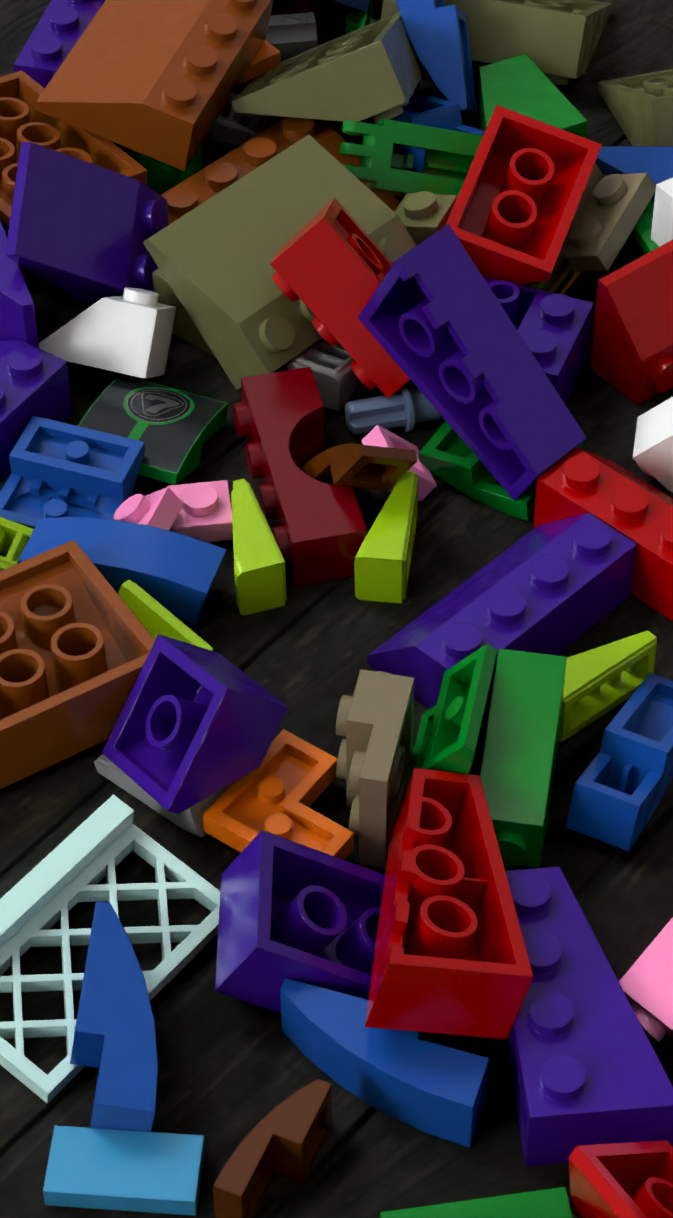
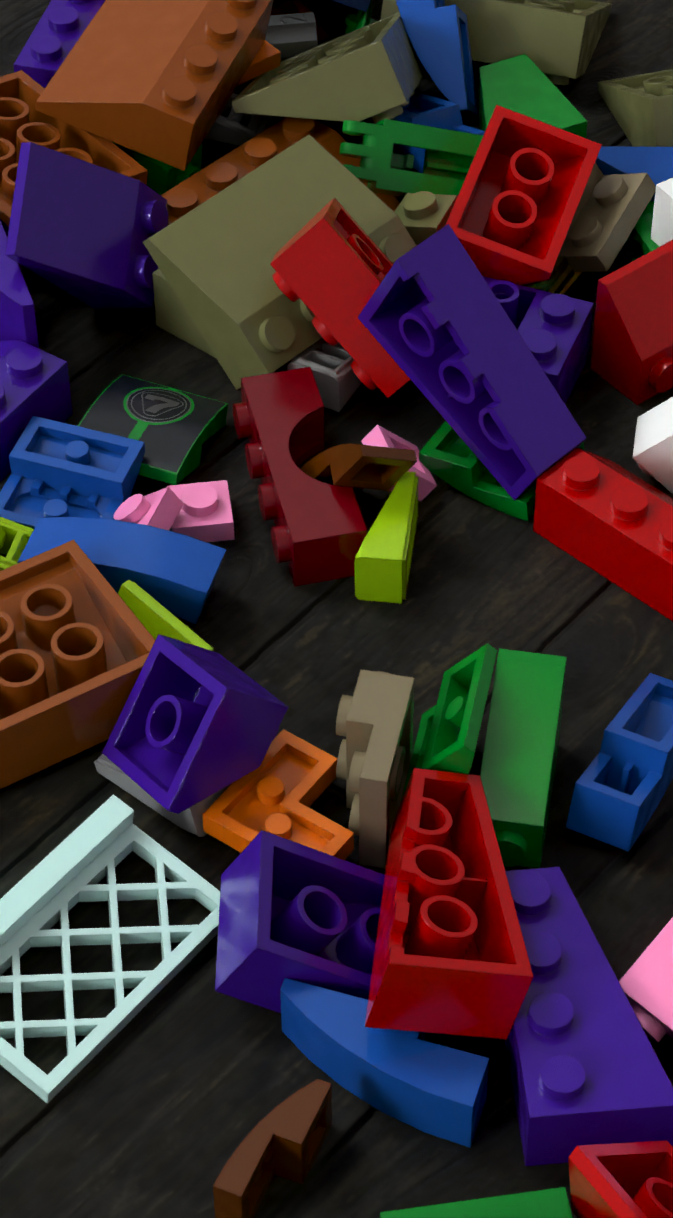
(116, 1028): blue slope -> none
(118, 335): white slope -> none
(124, 1170): dark azure tile -> none
(257, 558): lime slope -> none
(402, 408): sand blue axle -> none
(526, 599): dark purple slope -> none
(604, 679): lime slope -> none

